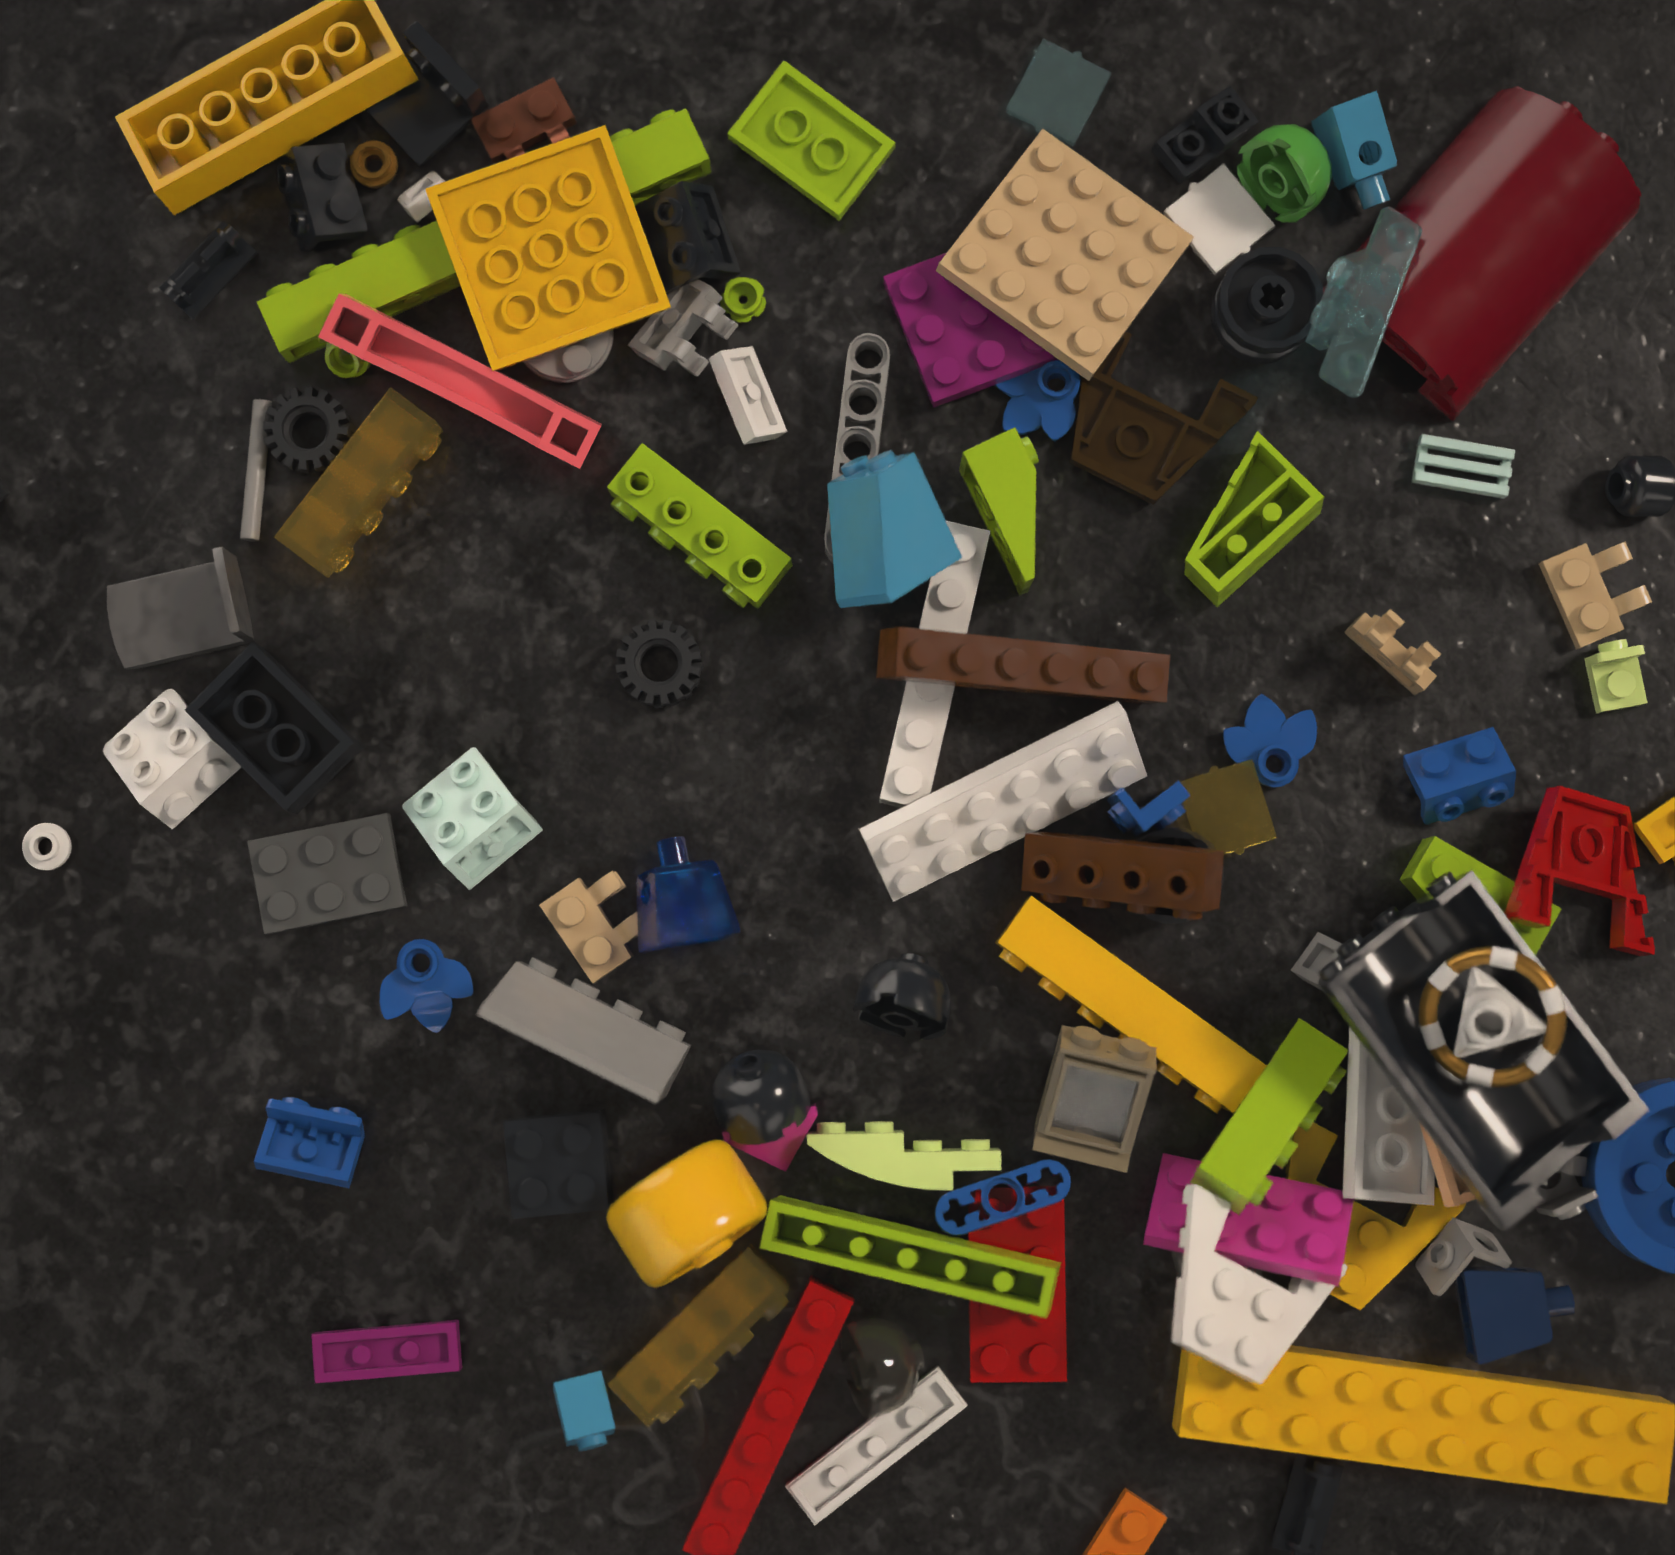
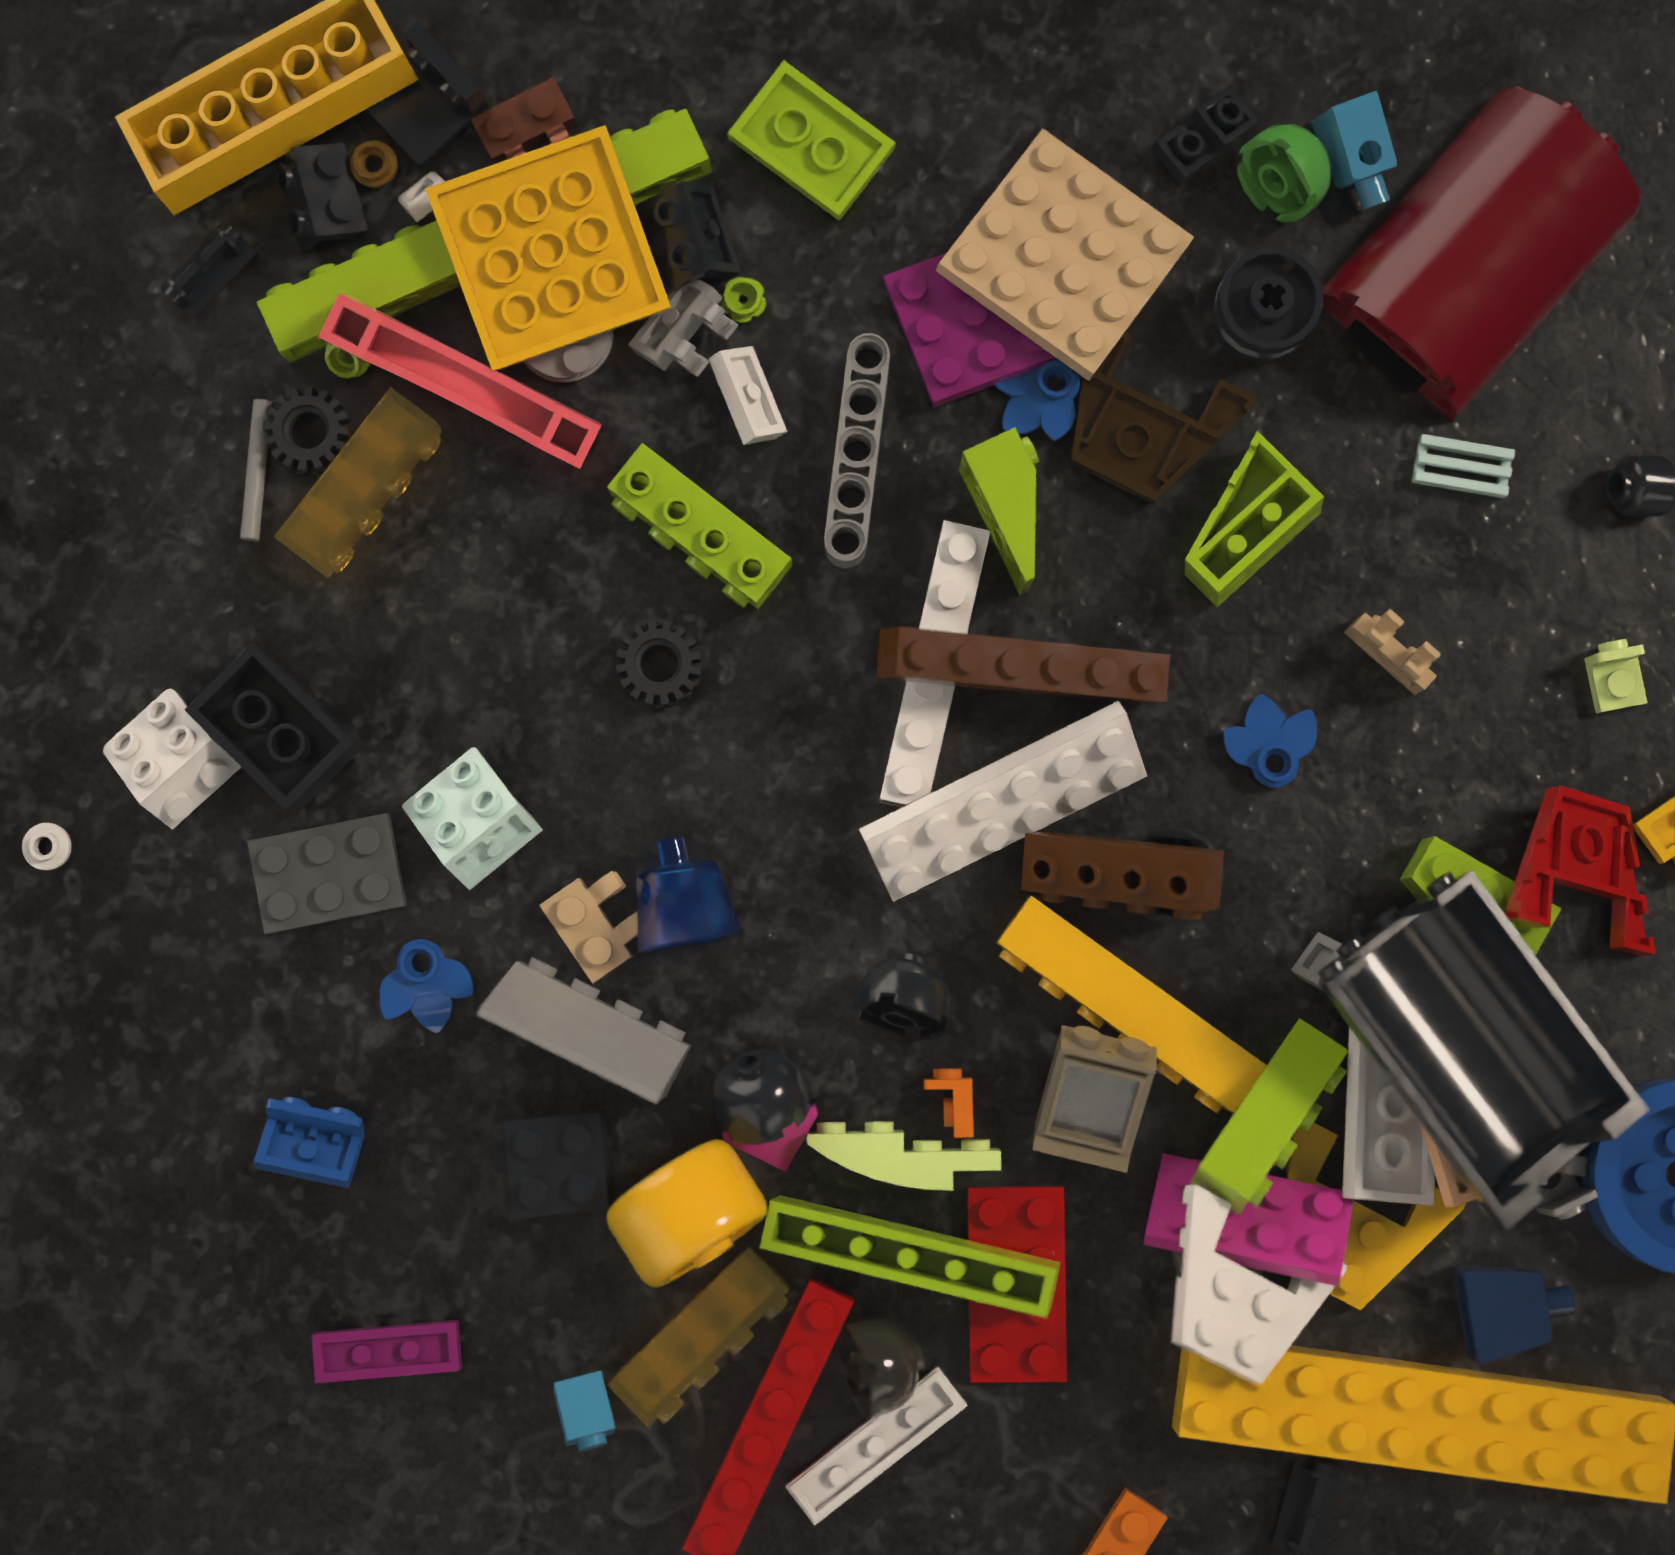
(180, 613): flat silver piece -> none
(885, 530): dark azure slope -> none
(959, 1109): none -> orange bracket
(1032, 1175): blue beam -> none
(1058, 92): clear light blue piece -> none
(1159, 812): blue bracket -> none
(1220, 218): white piece -> none
(1229, 807): clear yellow piece -> none
(1361, 301): clear light blue bracket -> none
(1454, 1250): light grey bracket -> none
(1461, 775): blue bracket -> none
(1492, 1016): white piece -> none
(1583, 596): tan plate -> none

